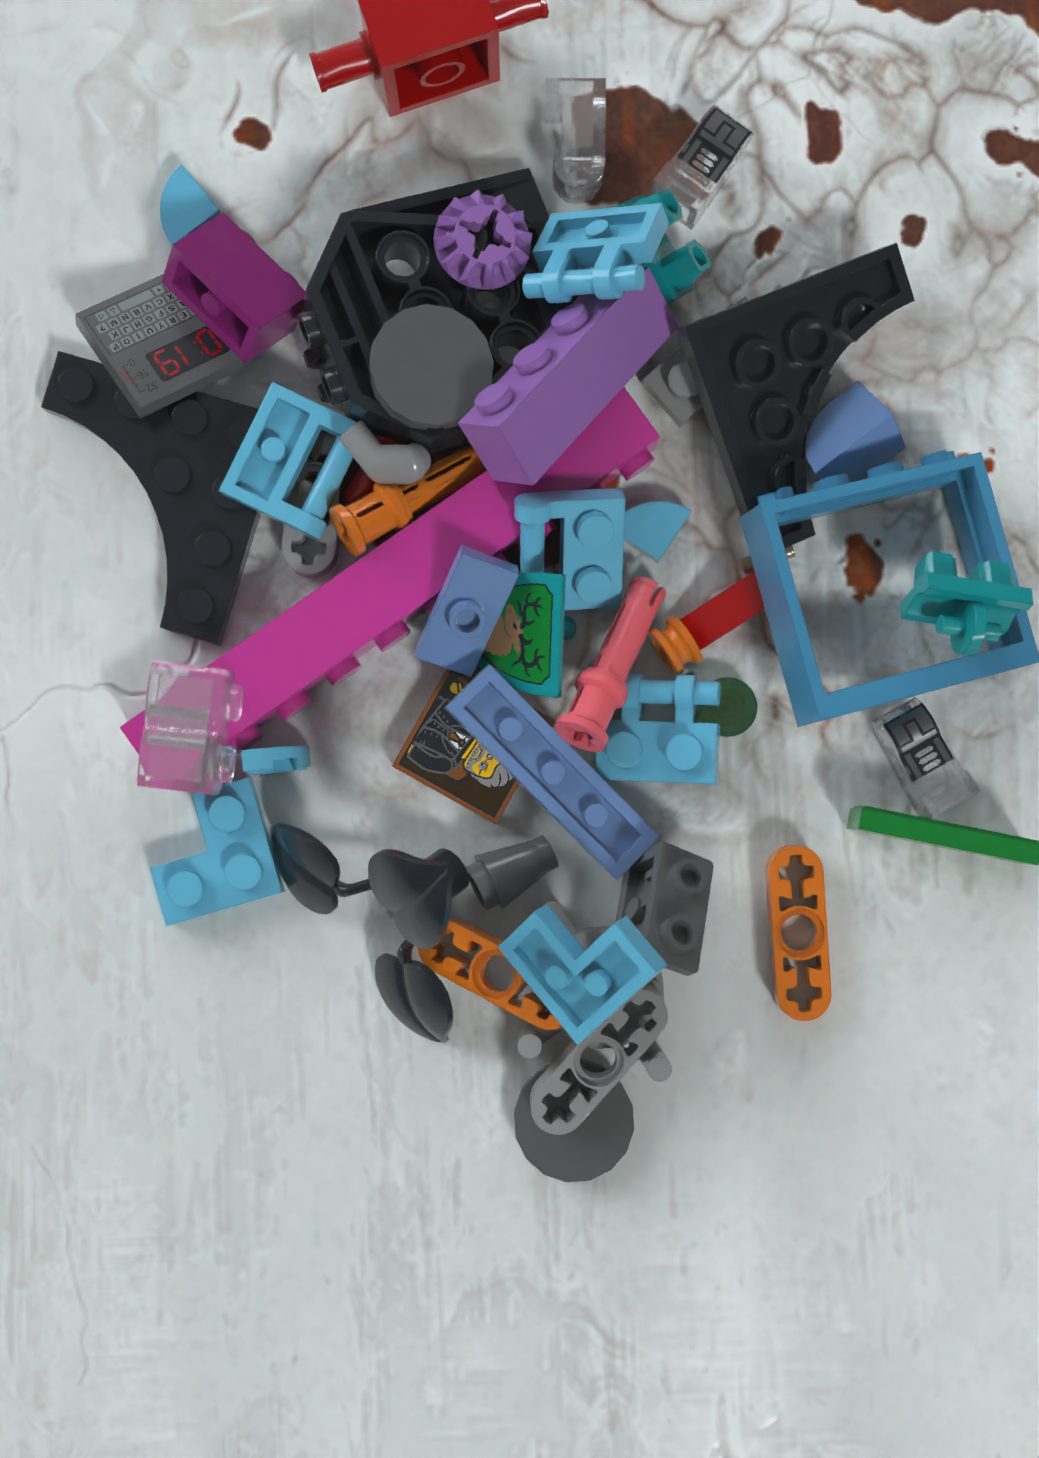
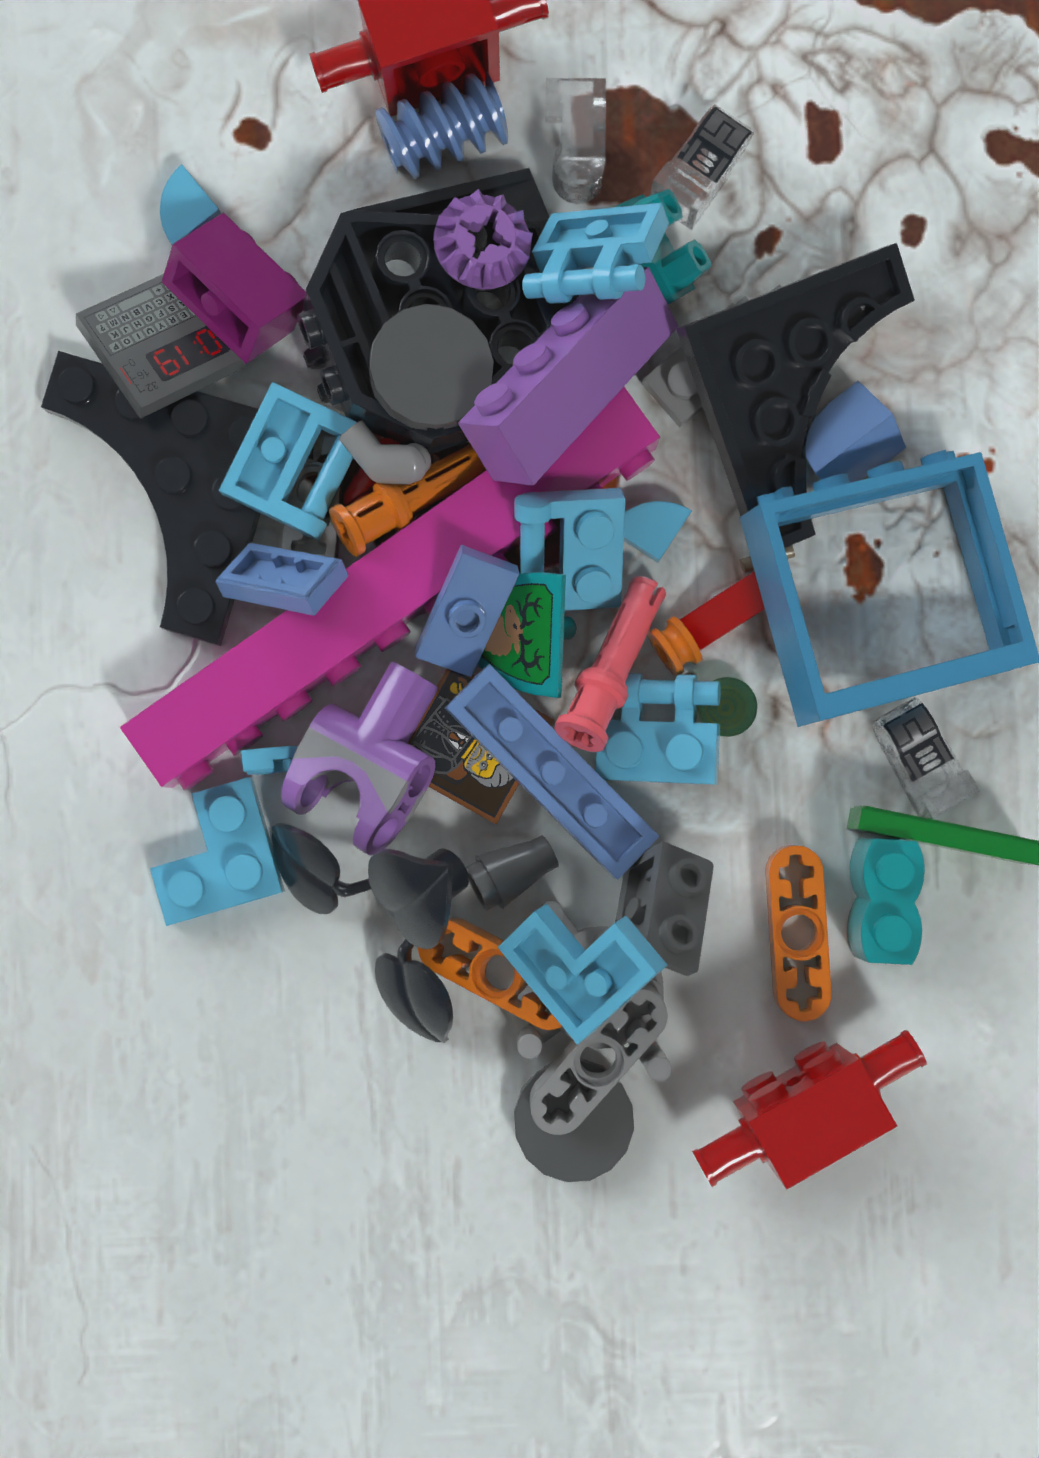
(188, 728): clear brick -> none
(282, 578): none -> medium blue plate
(371, 753): none -> medium lavender connector
(443, 124): none -> medium blue piece
(812, 1111): none -> red brick
(884, 917): none -> teal brick
(965, 607): teal hips -> none

